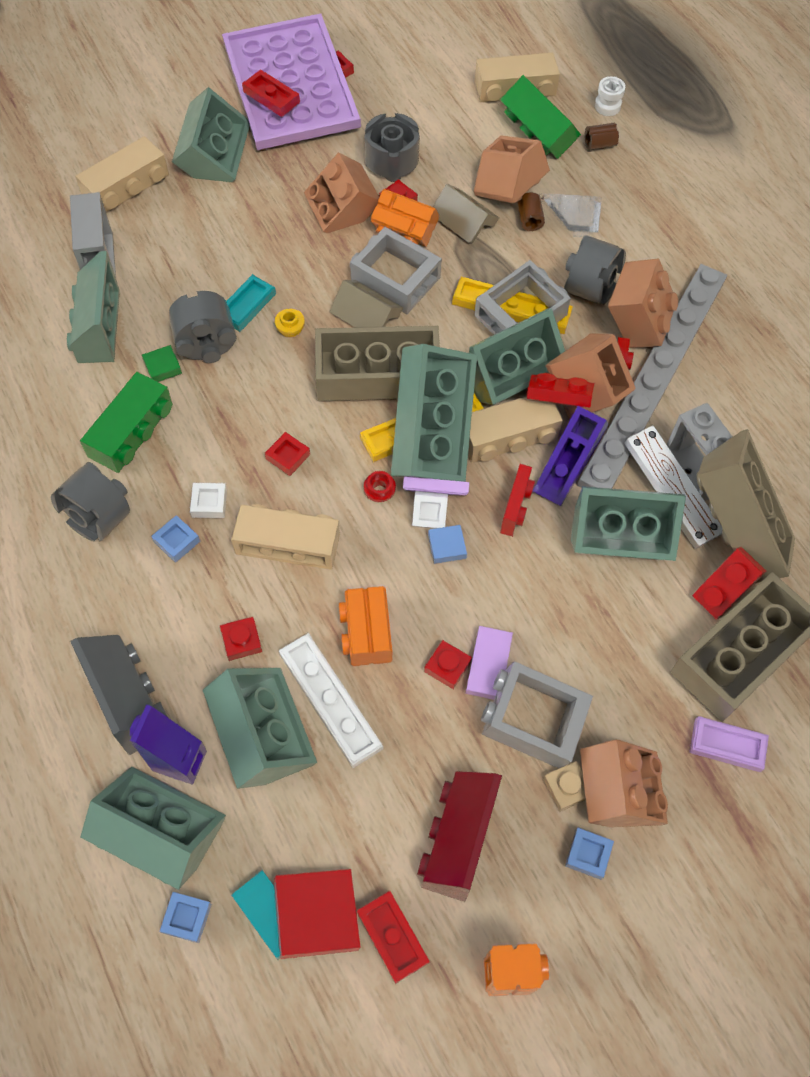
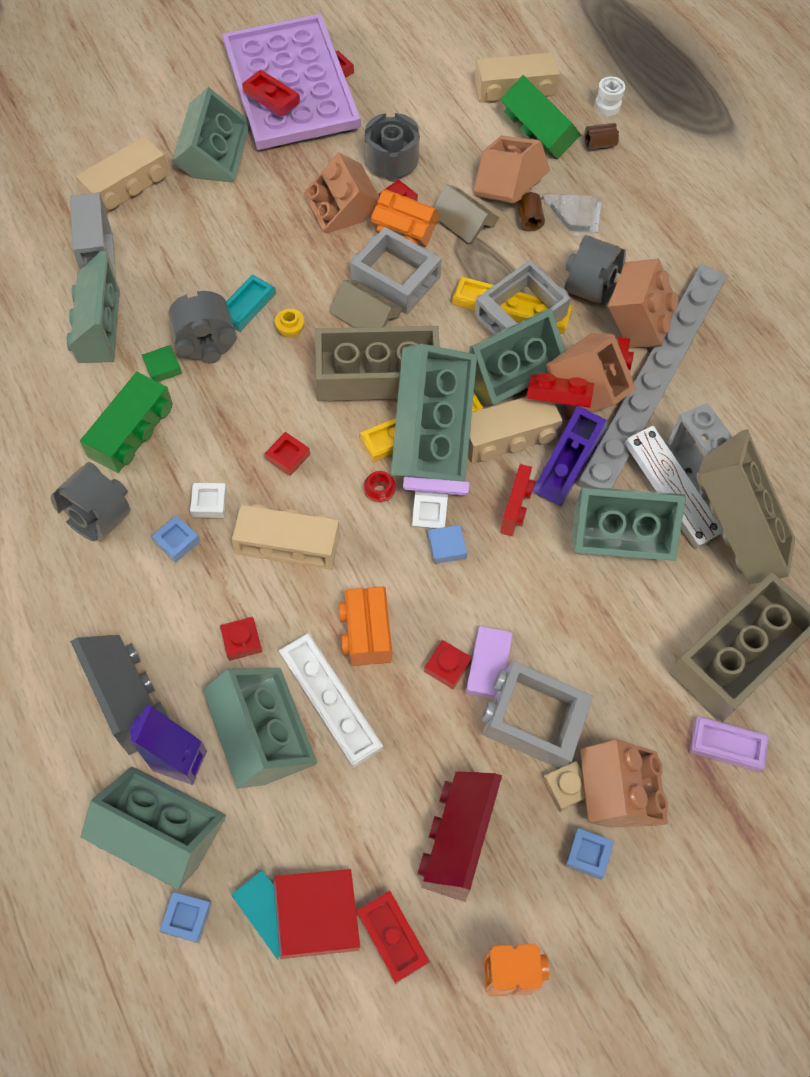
(729, 583): red plate -> none

